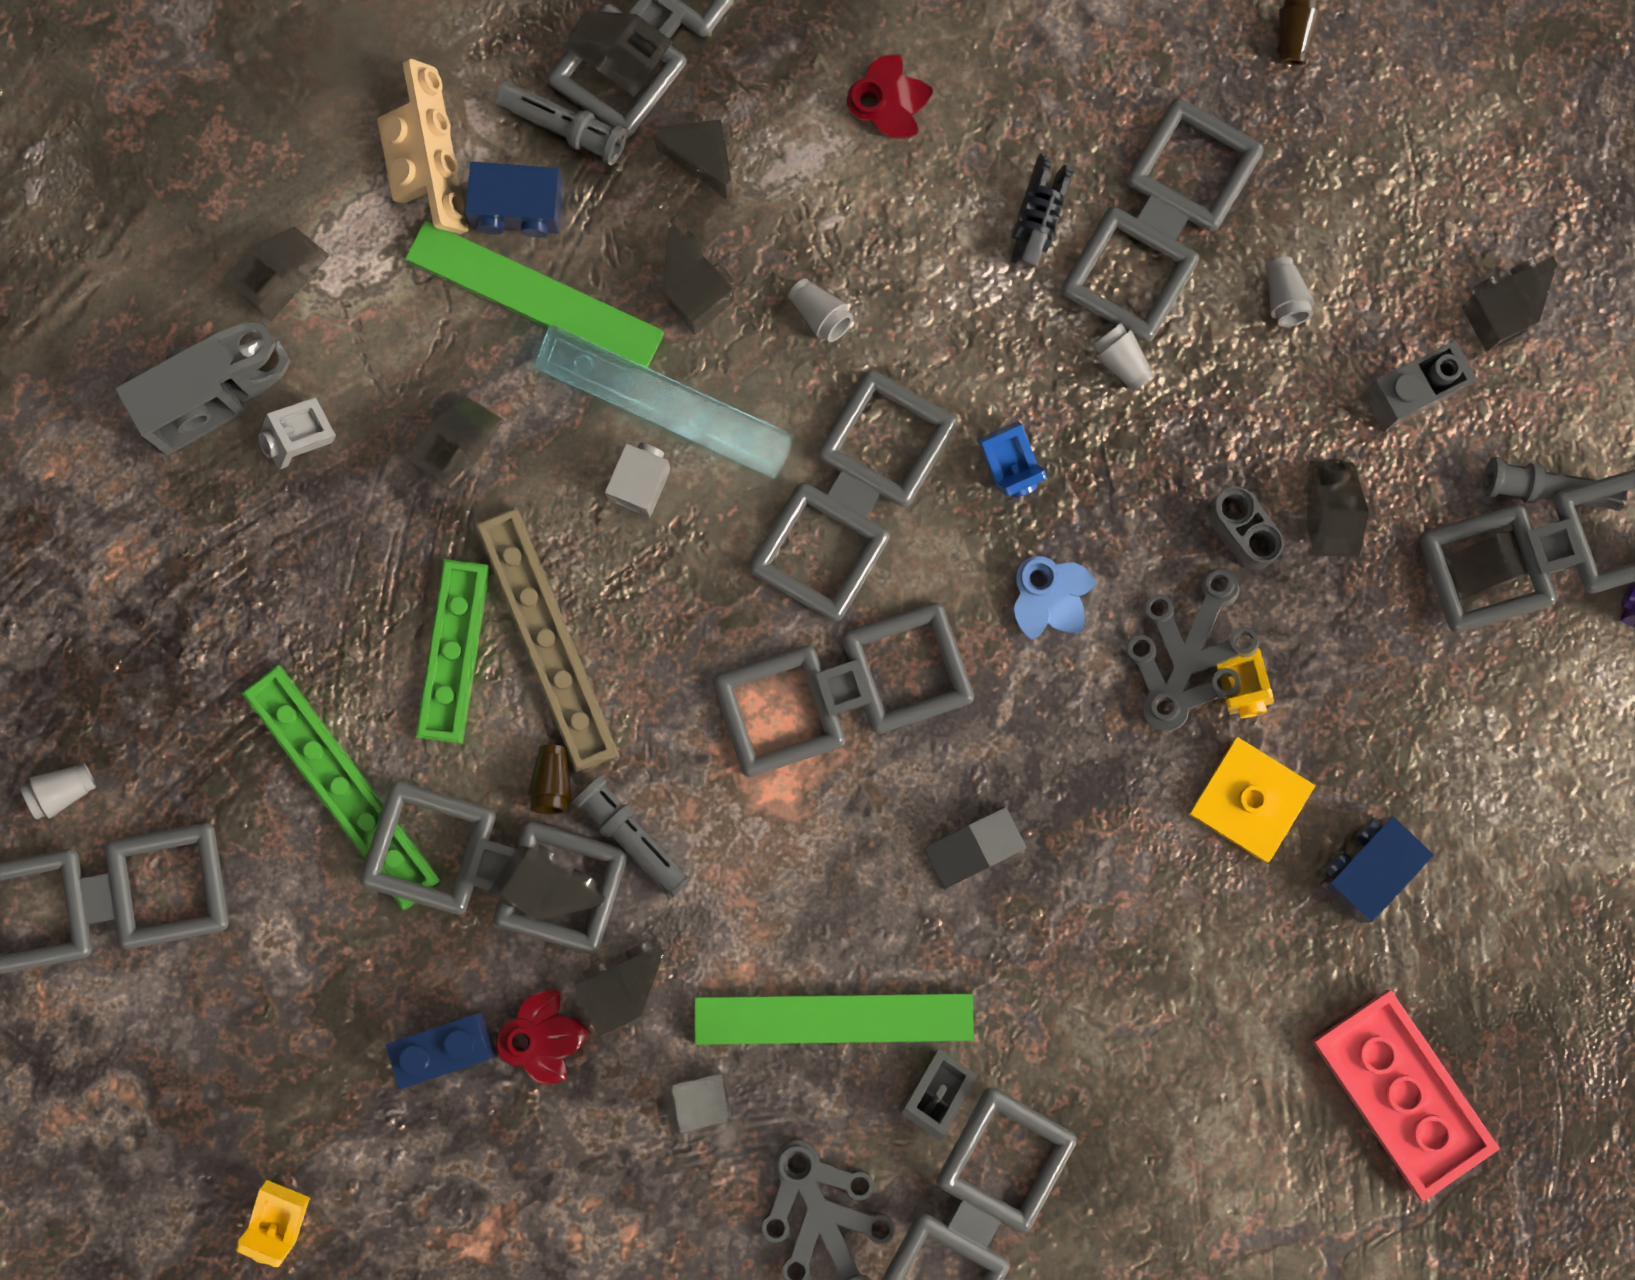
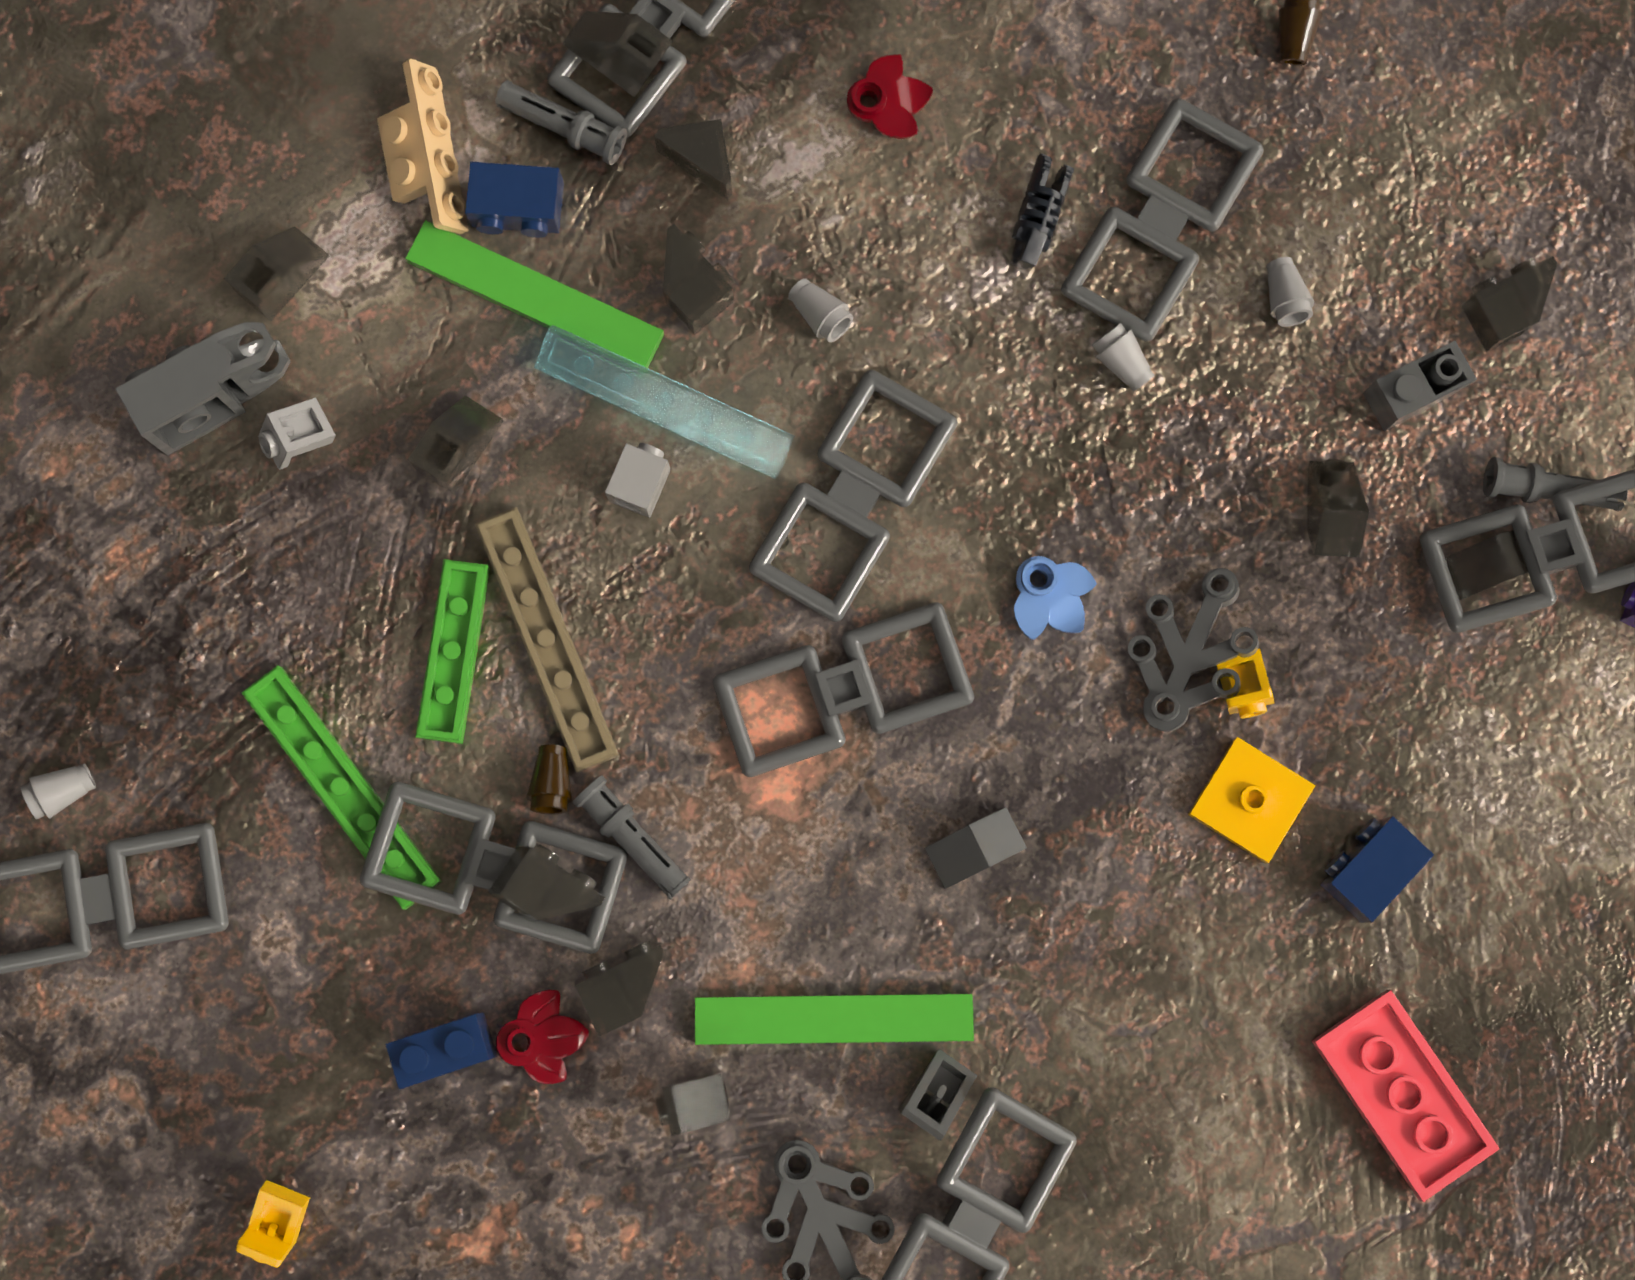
(1011, 460): blue bracket -> none
(1253, 523): dark grey beam -> none

